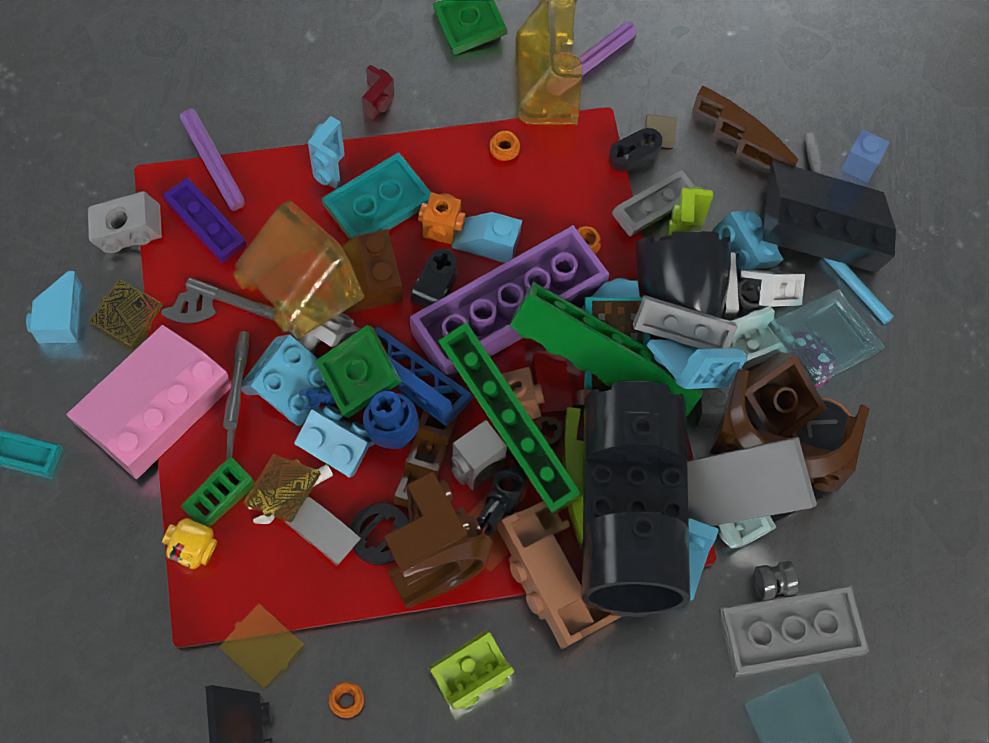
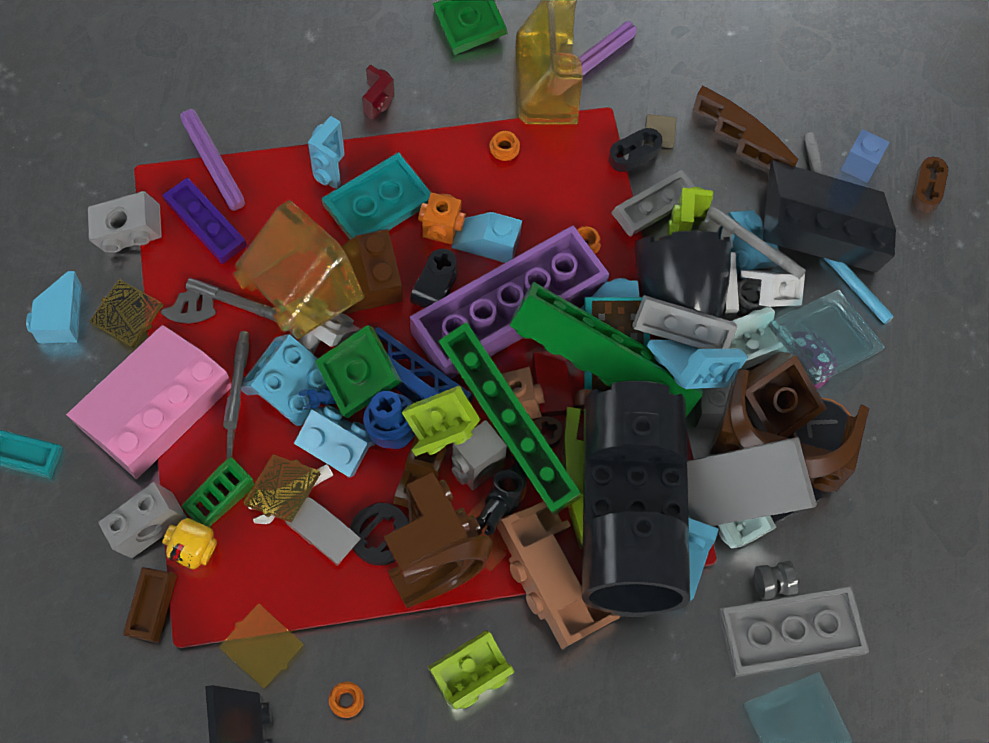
(141, 520): none -> light grey brick
(150, 604): none -> reddish brown tile
(441, 420): none -> lime bracket
(730, 227): none -> light grey piece
(935, 185): none -> reddish brown beam

